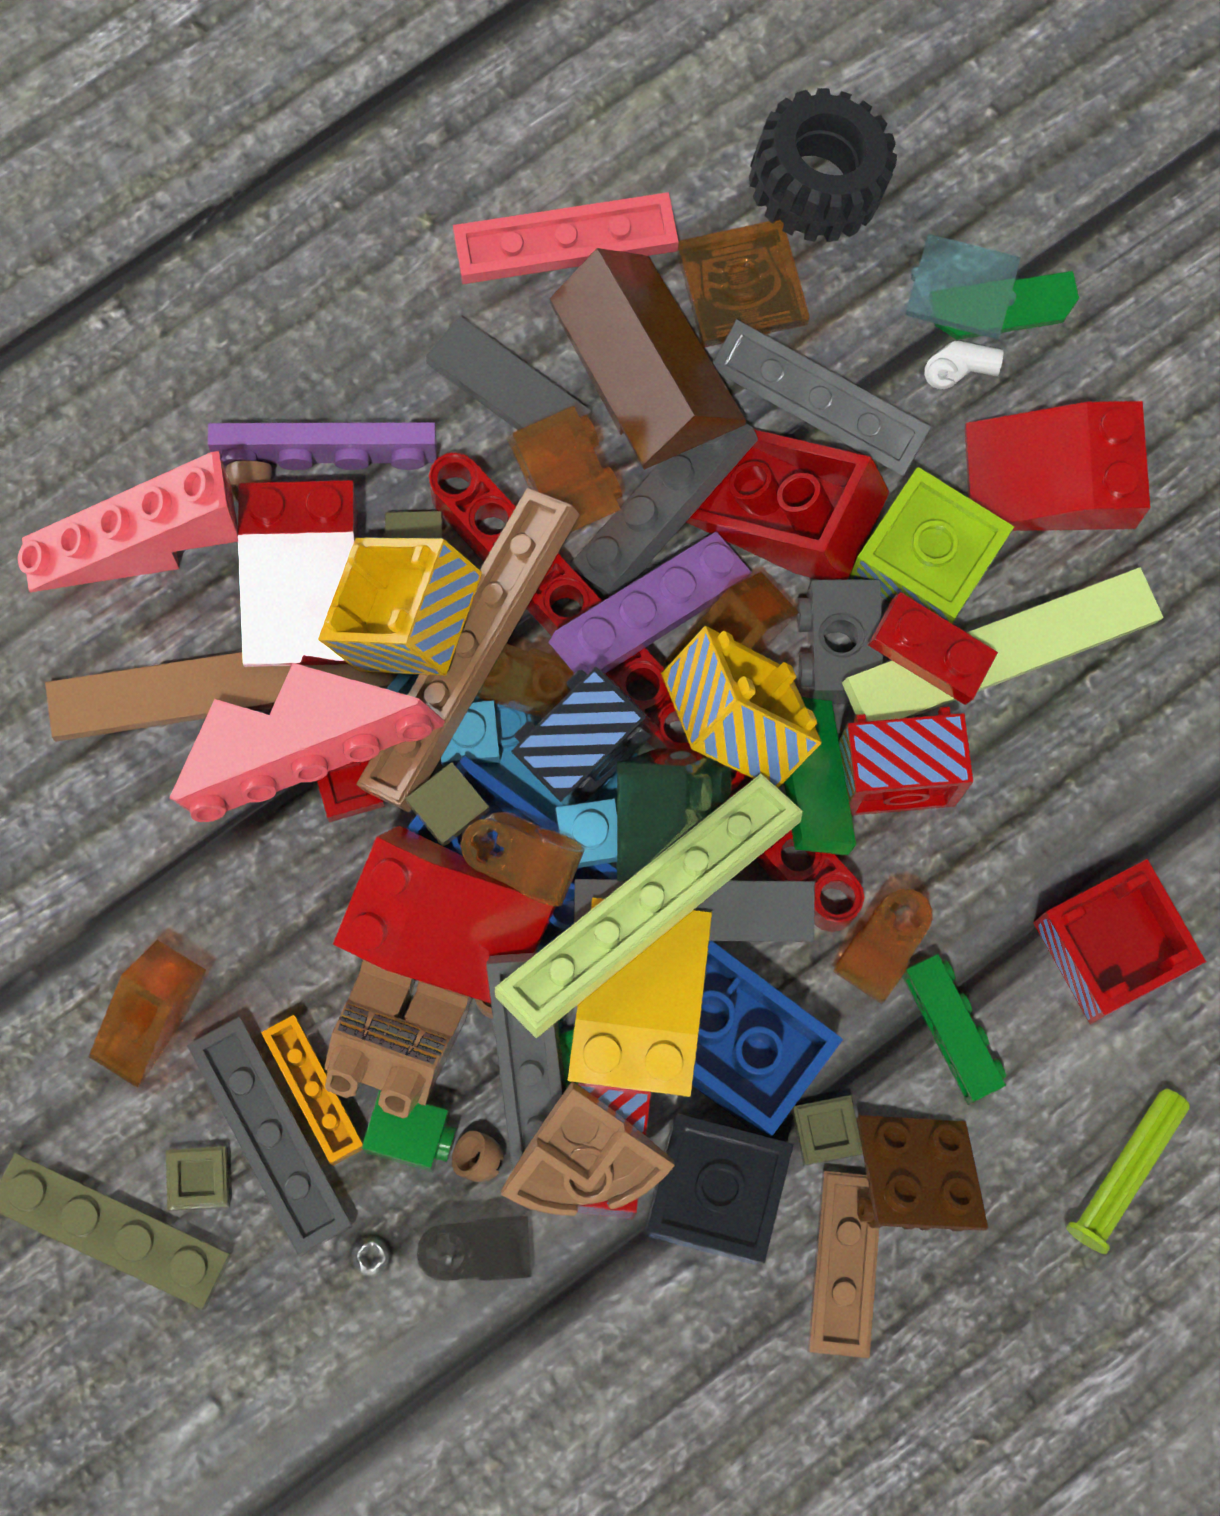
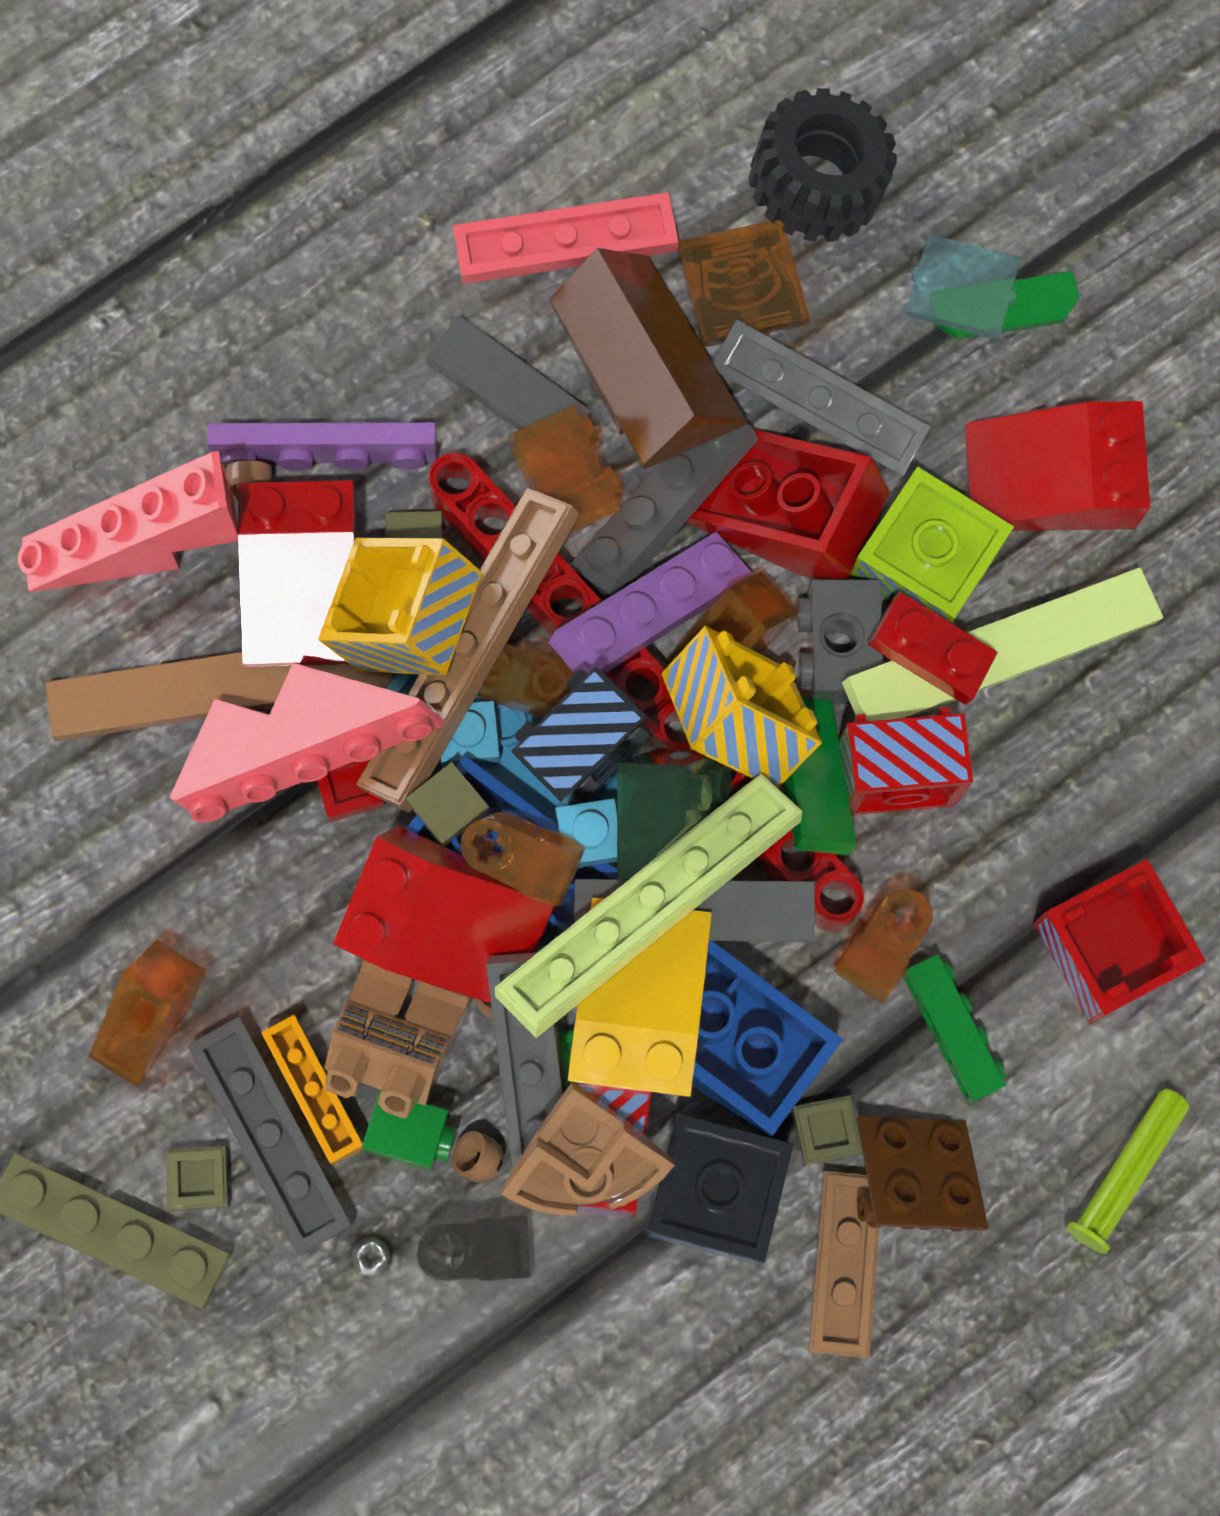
(958, 360): white arm -> none

